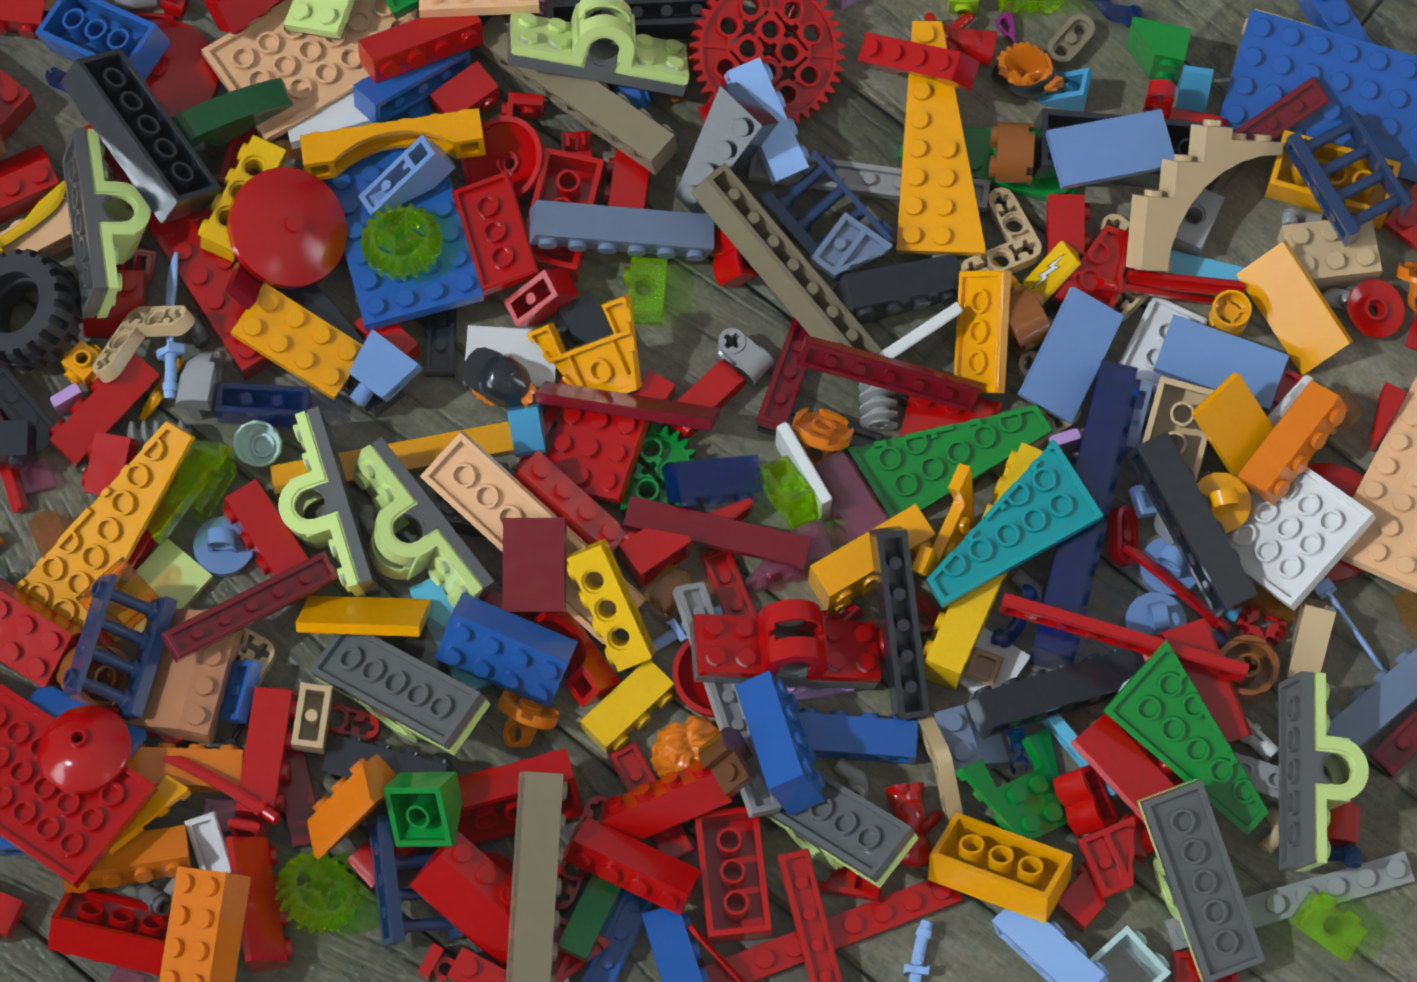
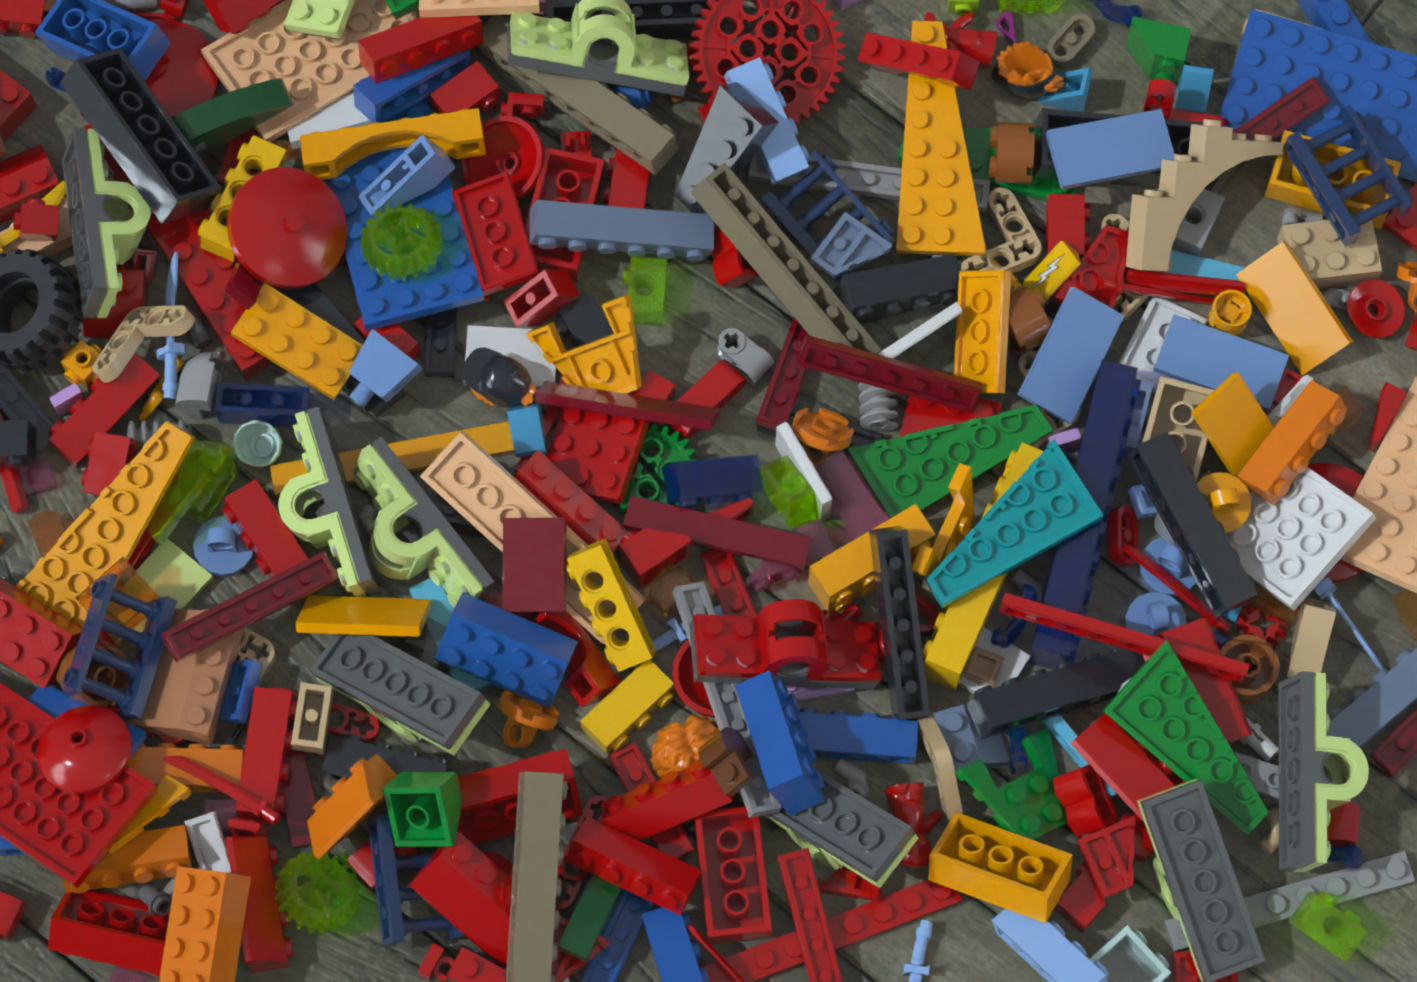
(37, 221): none -> red brick

